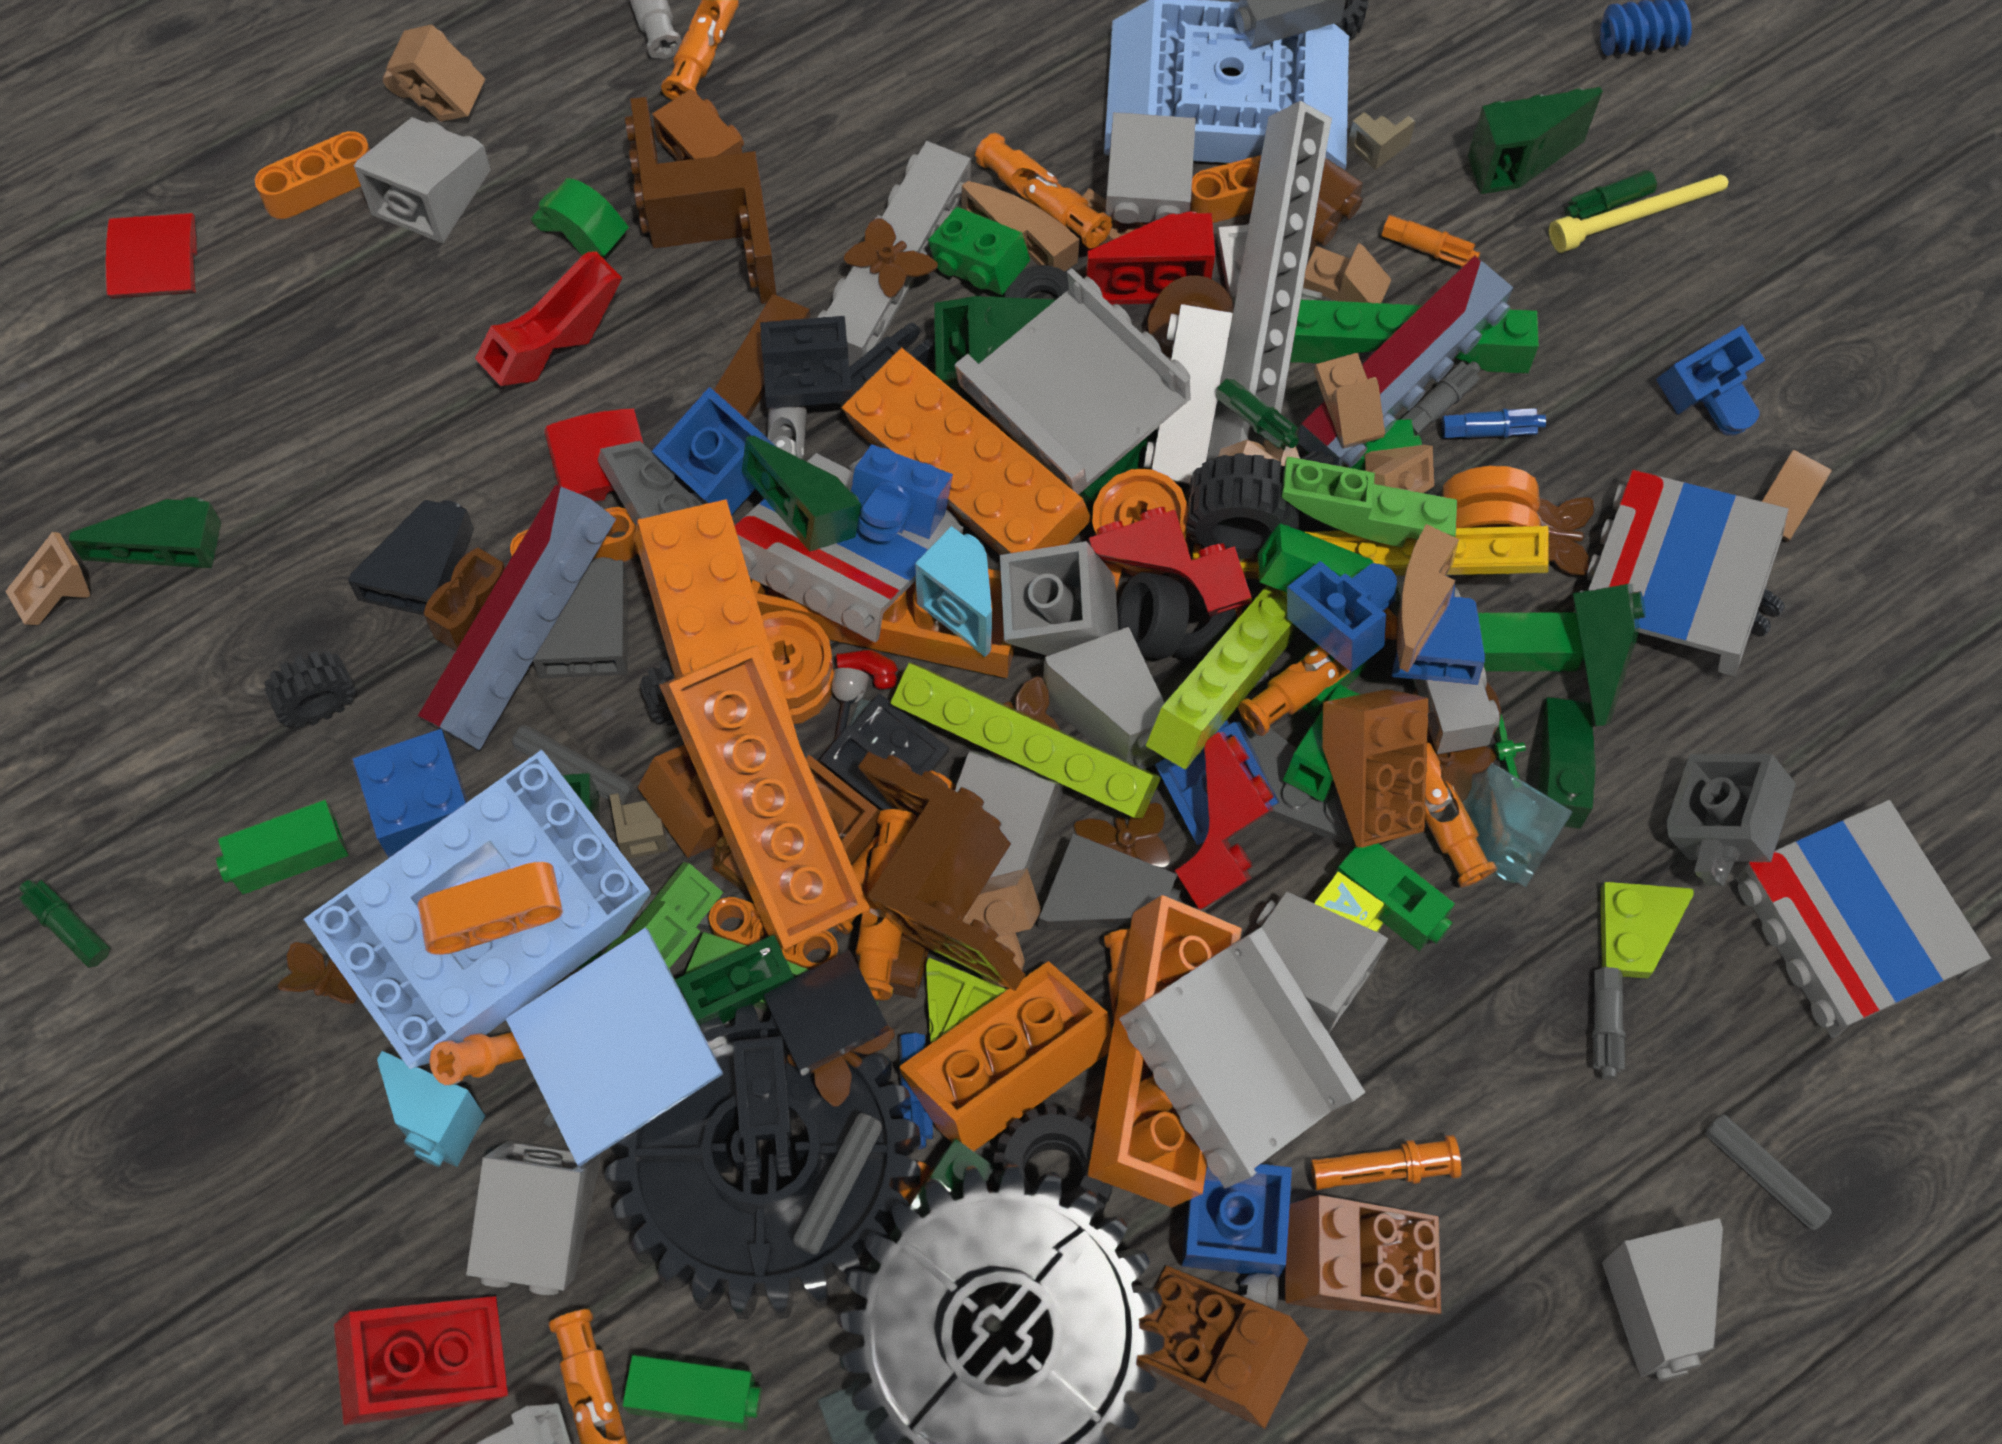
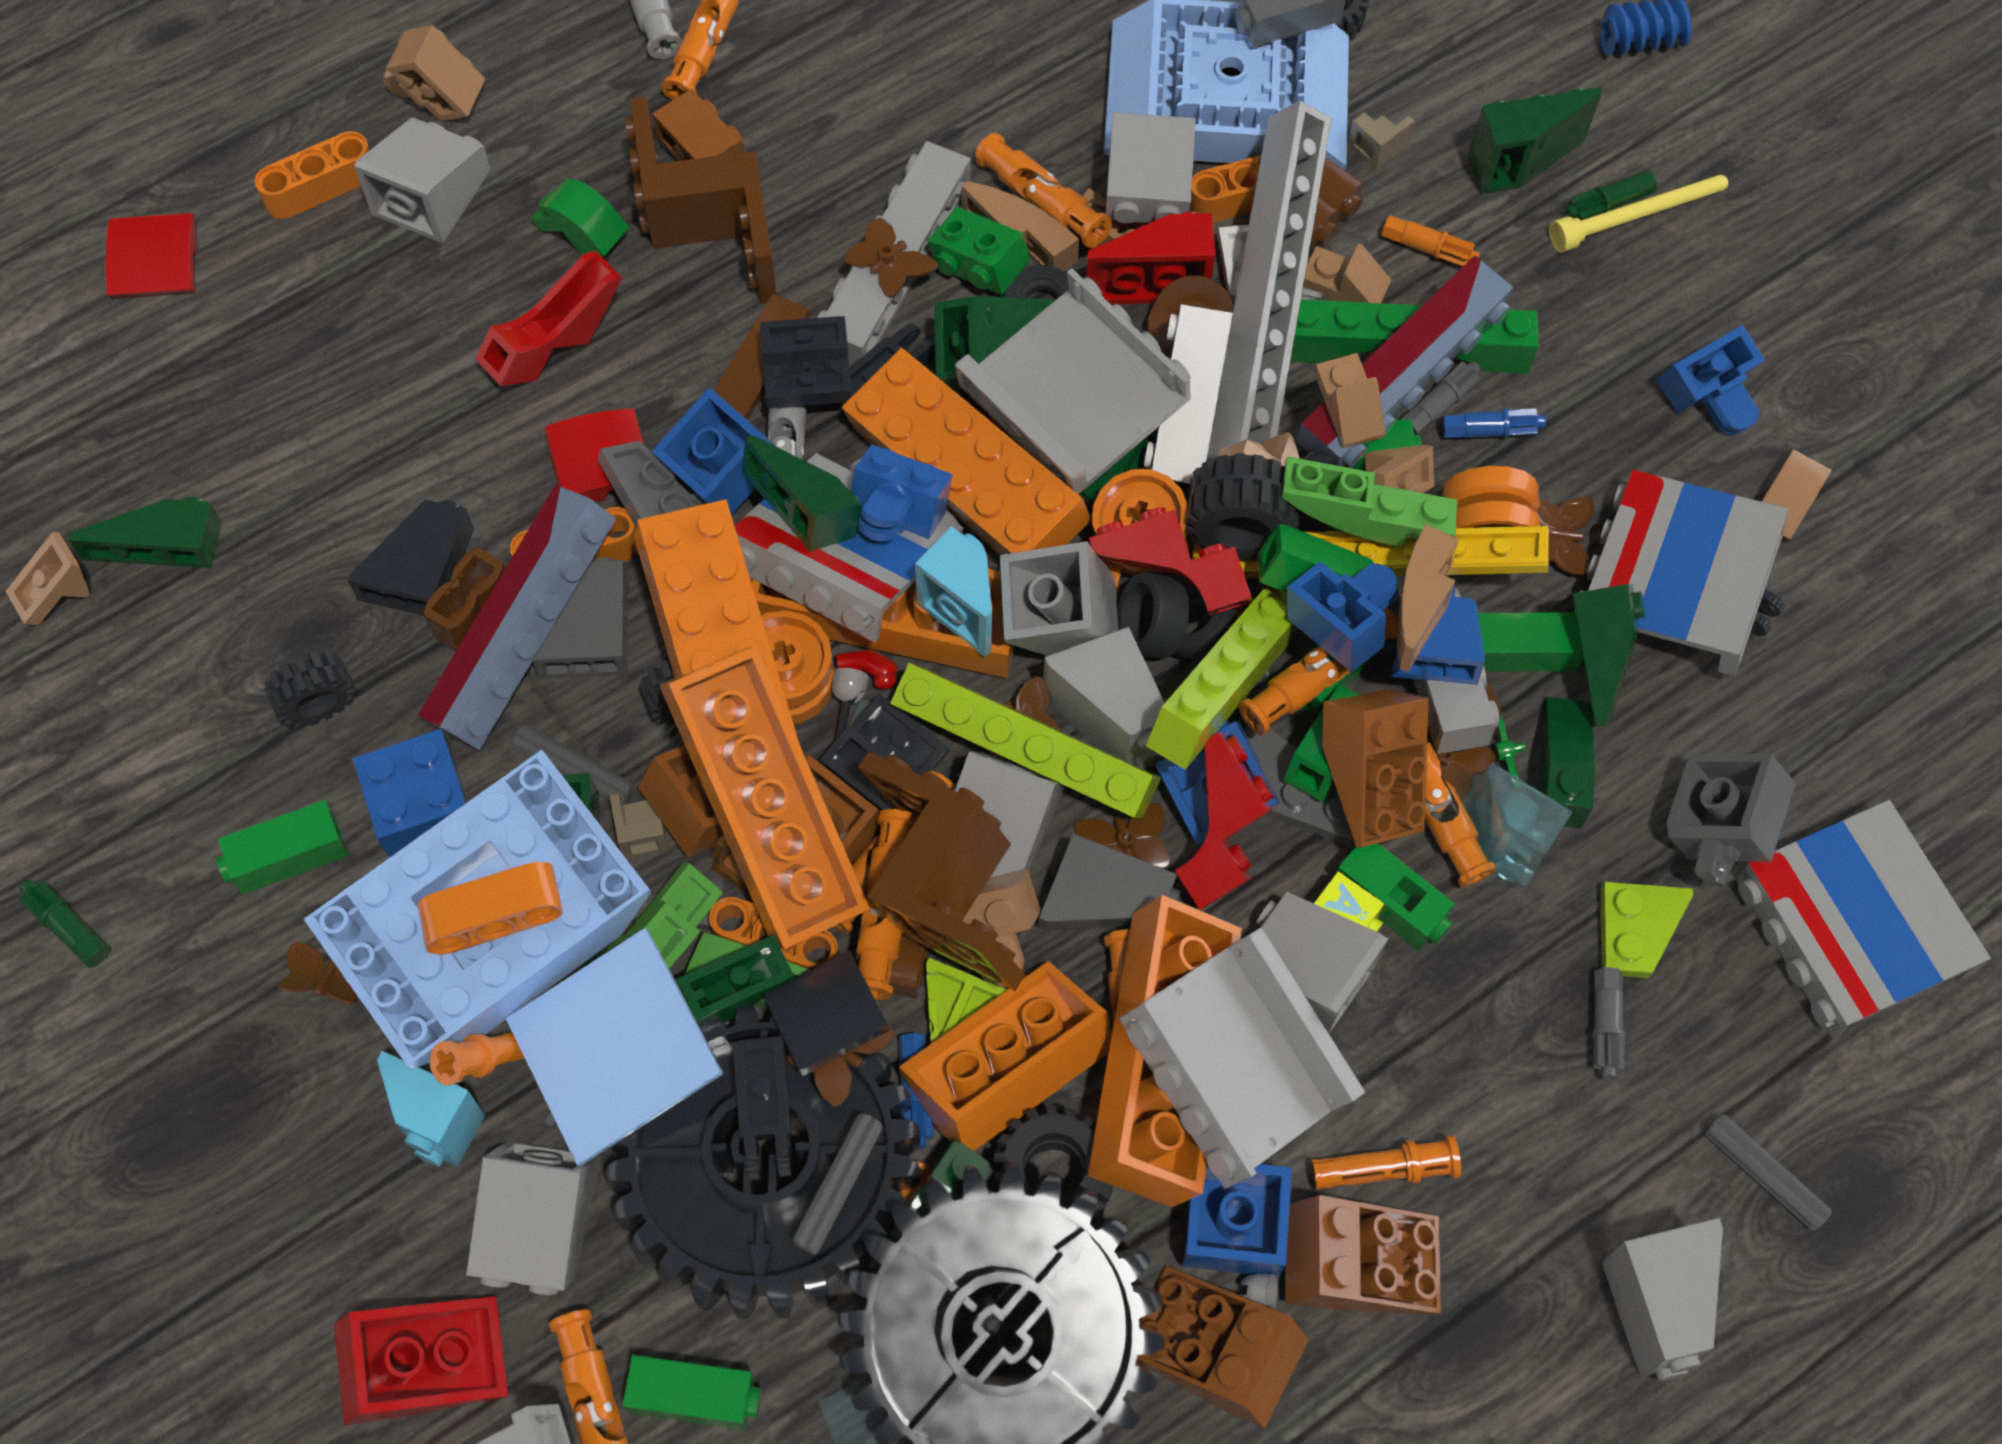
(1264, 419): dark green piece -> none

